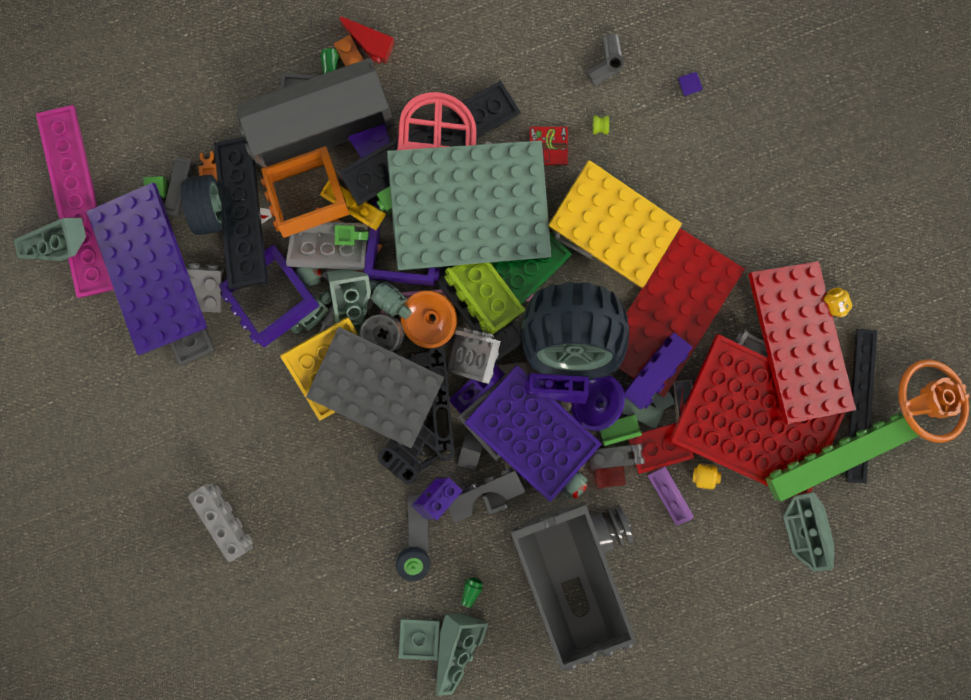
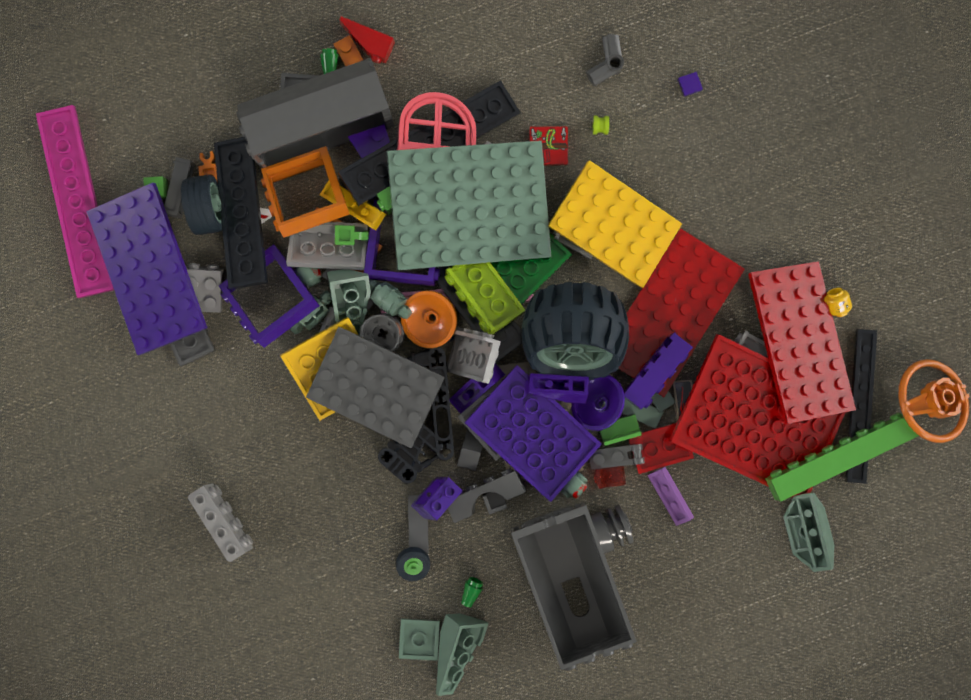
(52, 242): sand green wedge -> none
(706, 476): yellow head -> none

